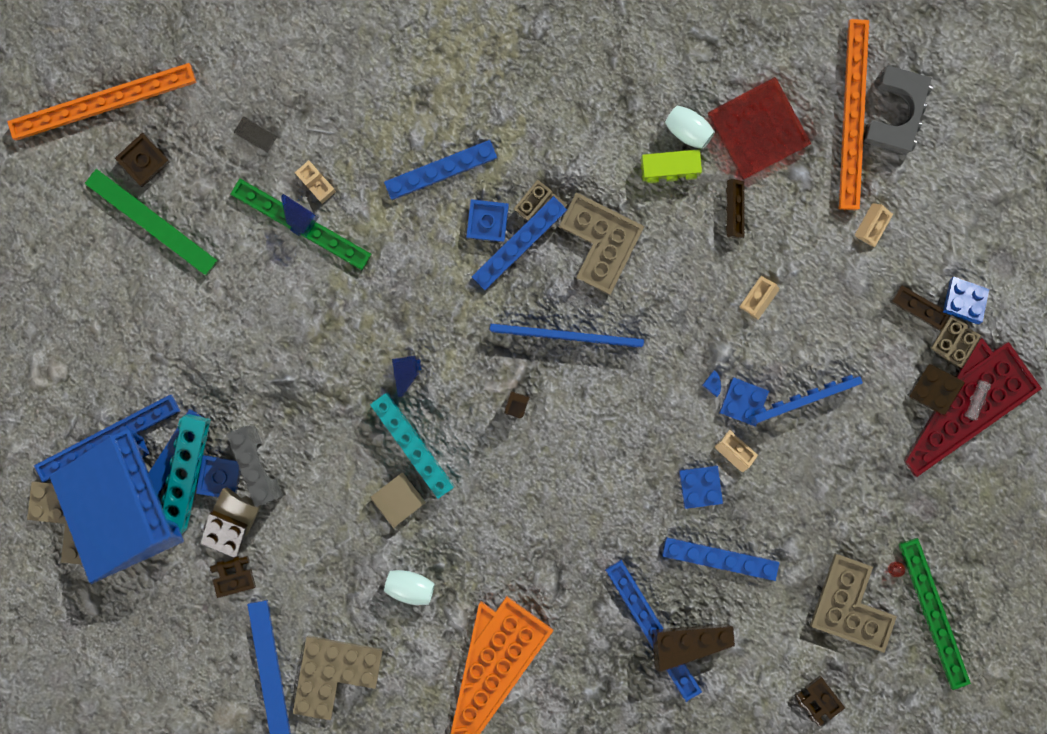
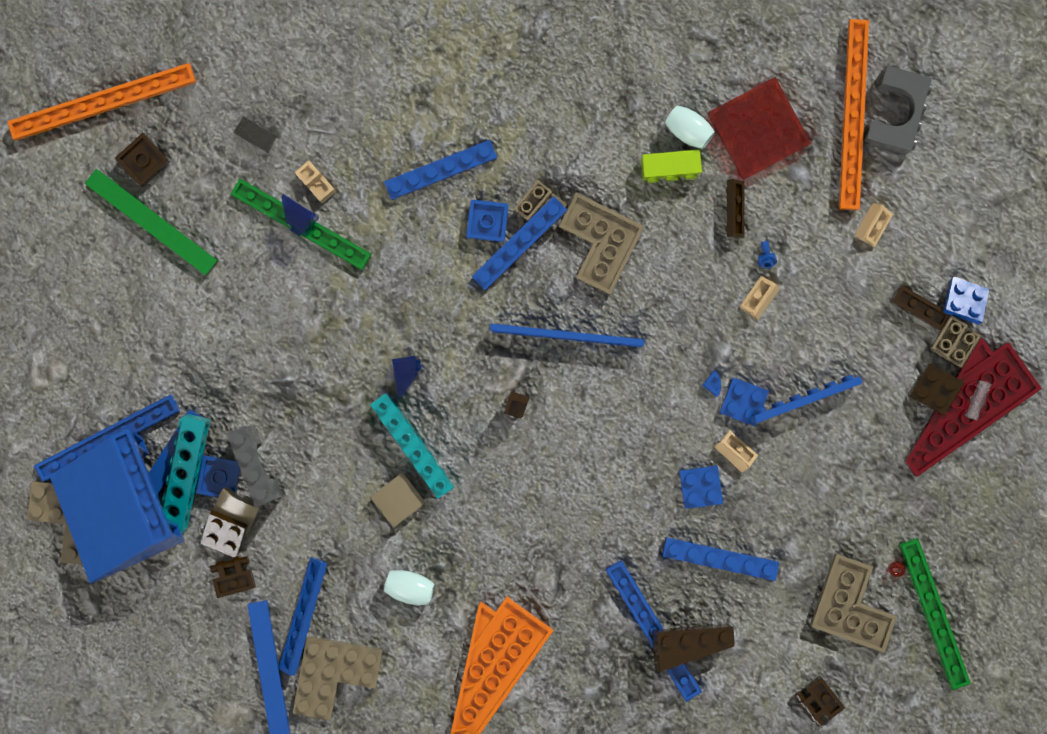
(302, 616): none -> blue plate
(768, 259): none -> blue plate

